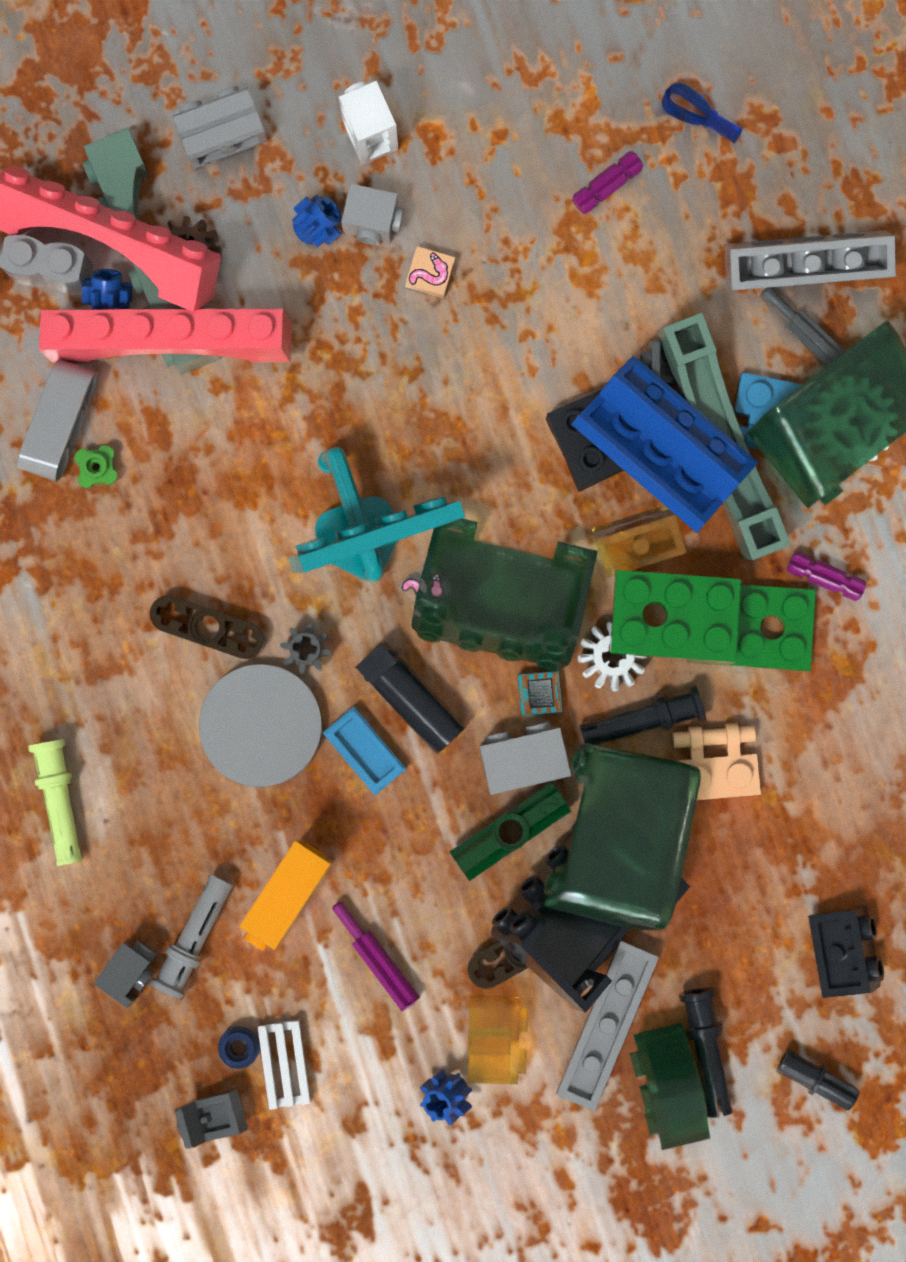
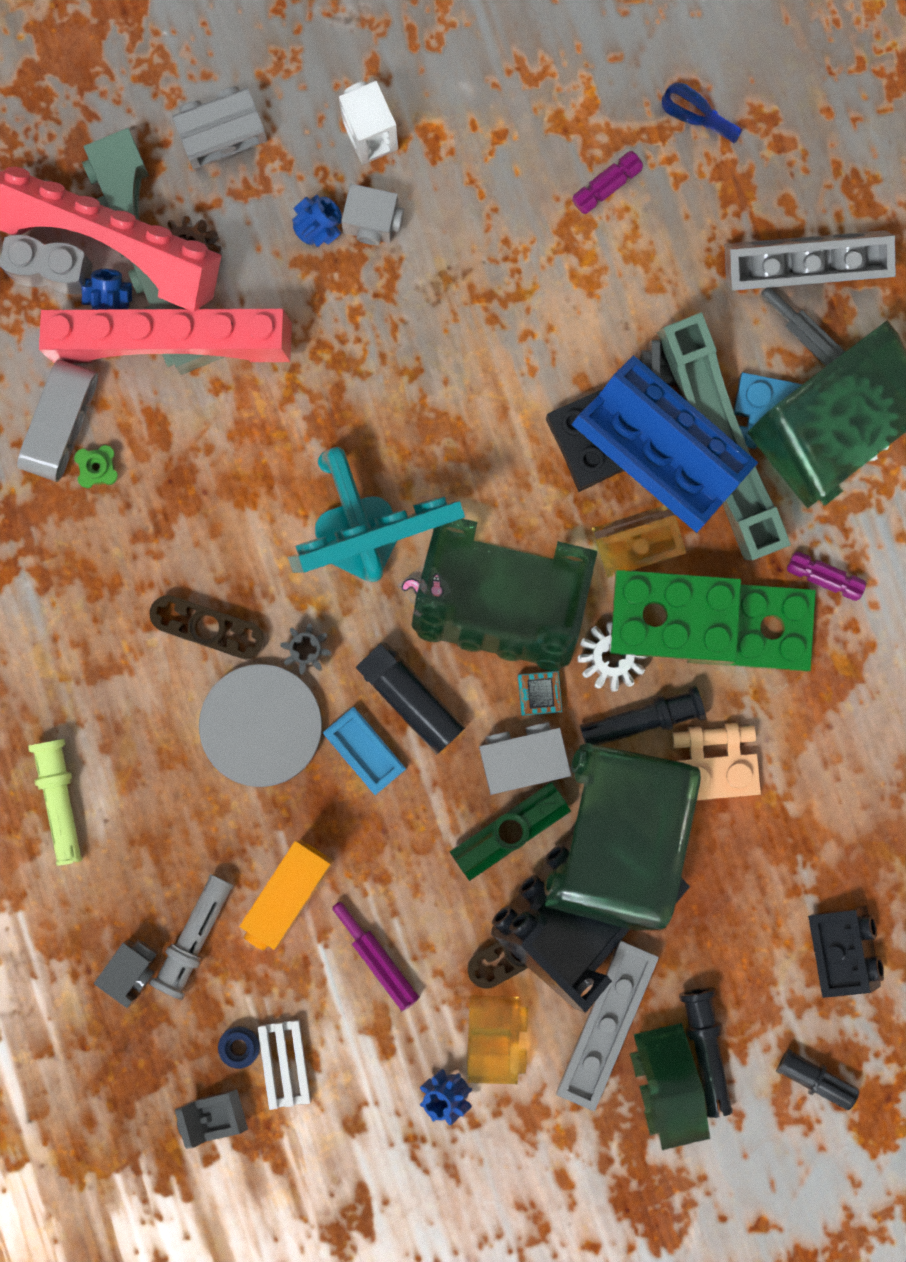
(430, 272): light nougat tile -> none

